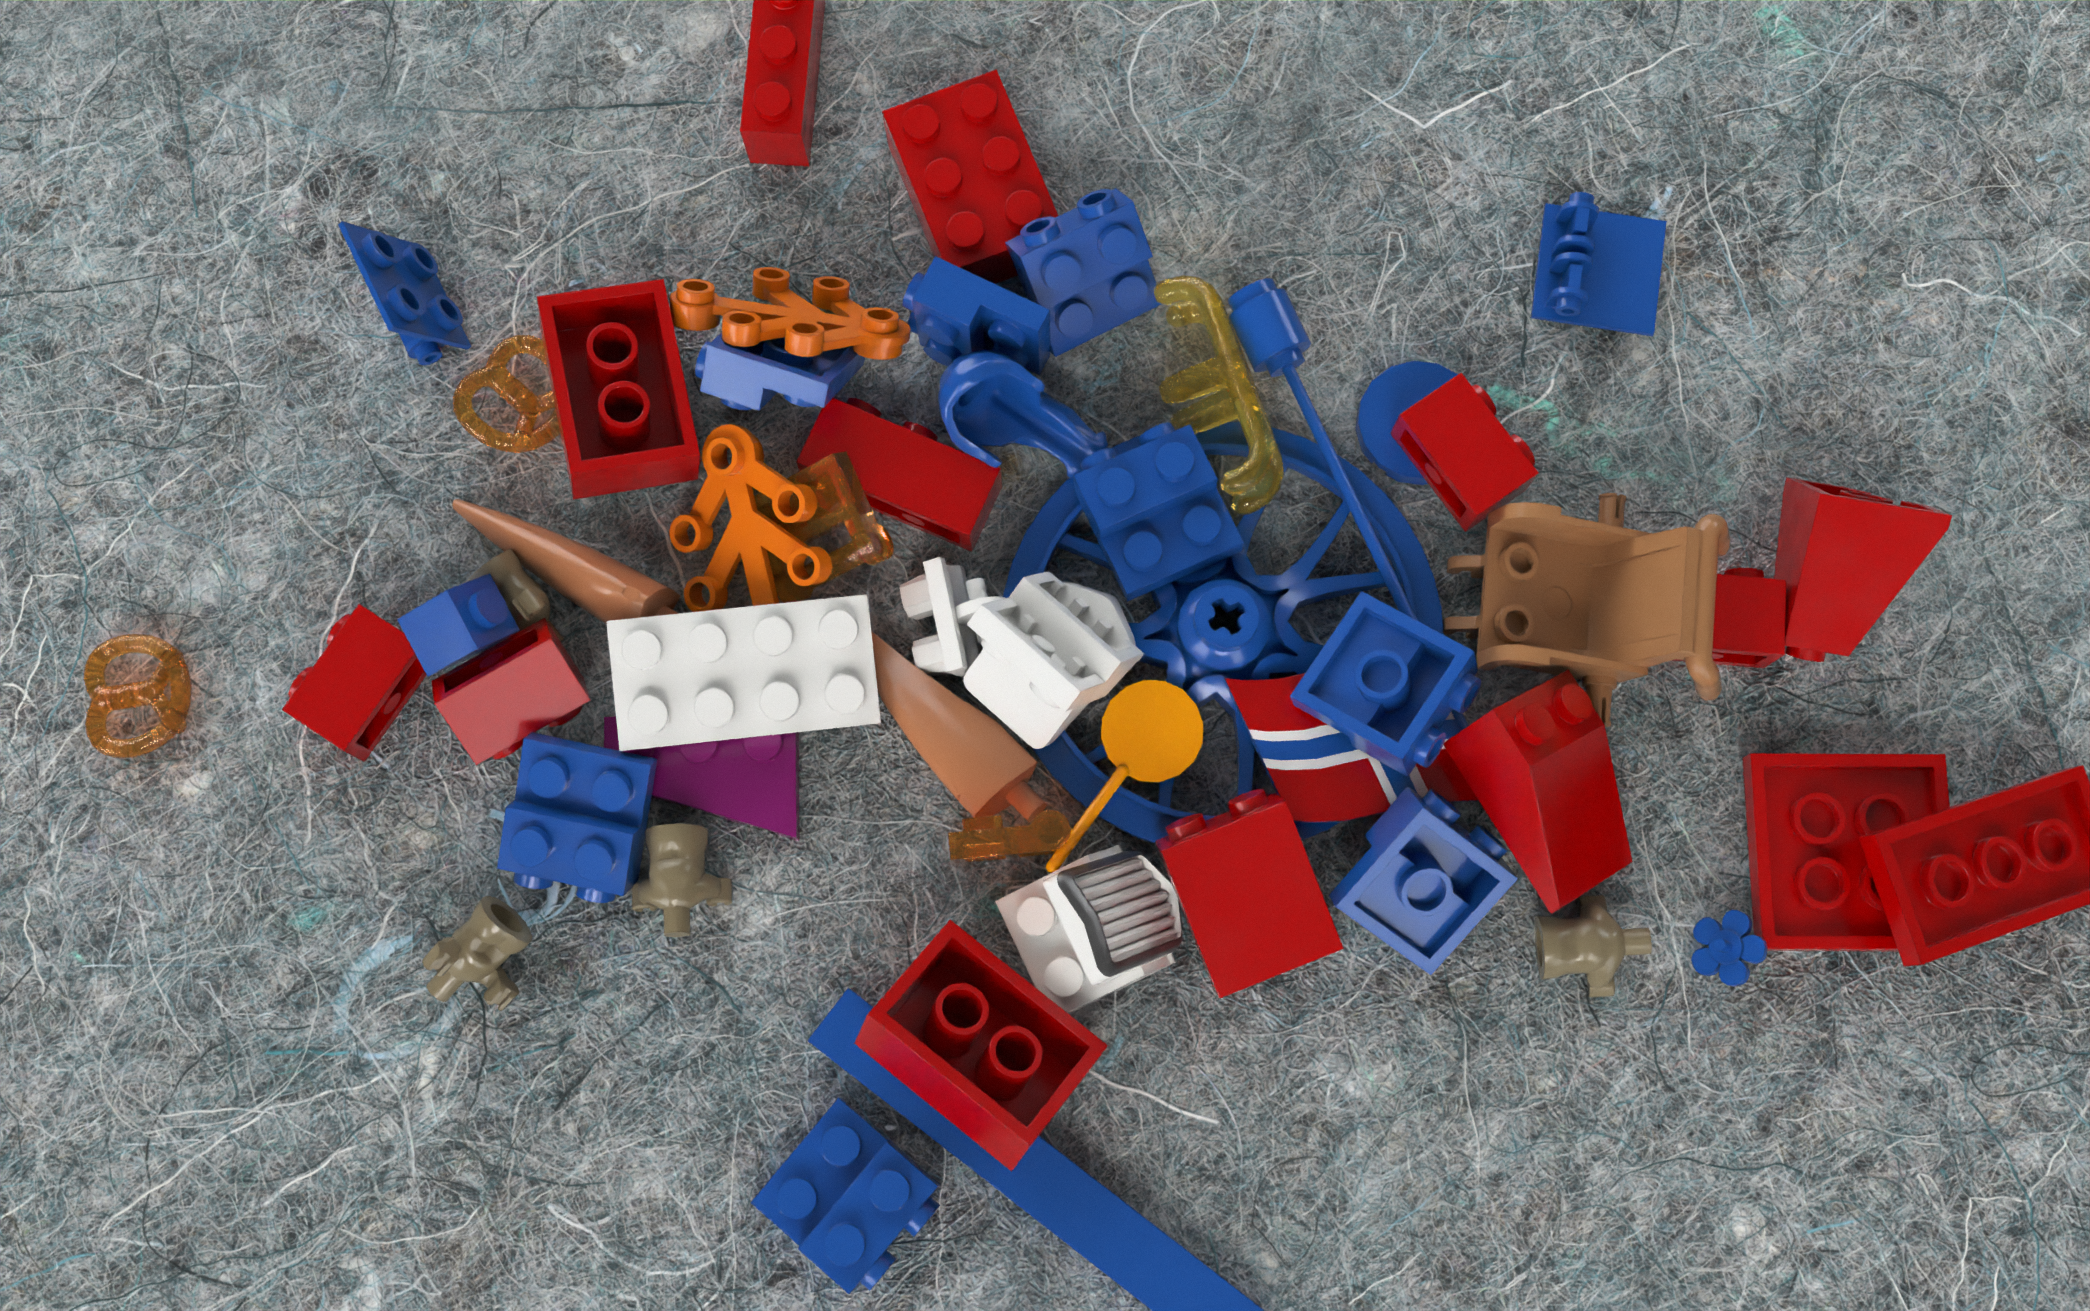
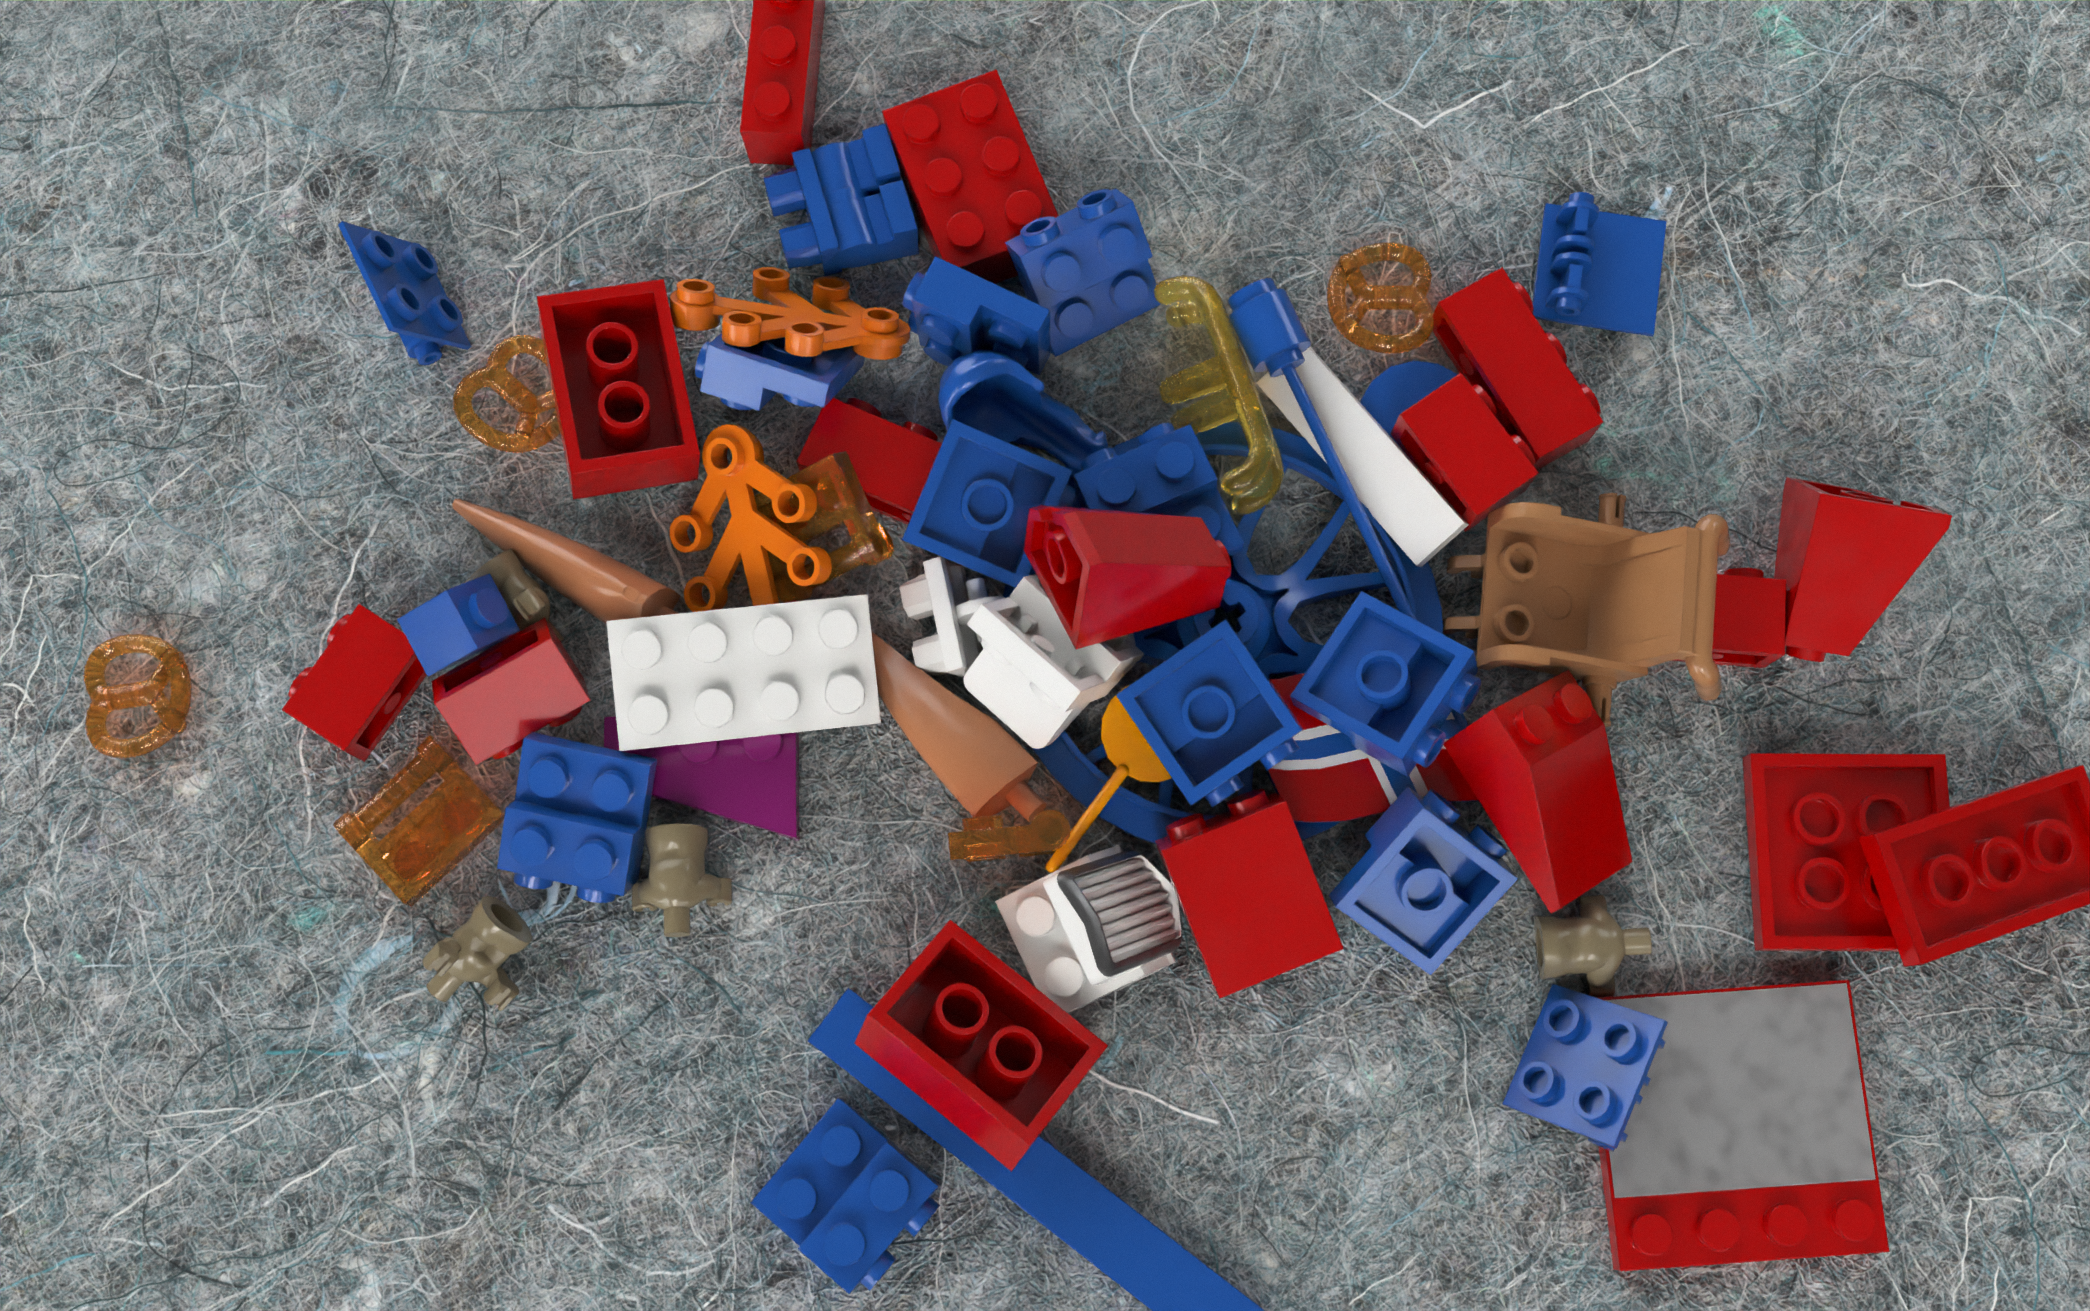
(433, 834): none -> clear orange plate
(851, 202): none -> blue hips
(981, 500): none -> blue plate
(1123, 569): none -> red slope
(1211, 715): none -> blue plate
(1375, 464): none -> white tile
(1381, 297): none -> clear orange piece
(1524, 370): none -> red brick
(1586, 1065): none -> blue hinge
(1727, 947): blue plant -> none
(1746, 1133): none -> flat silver plate

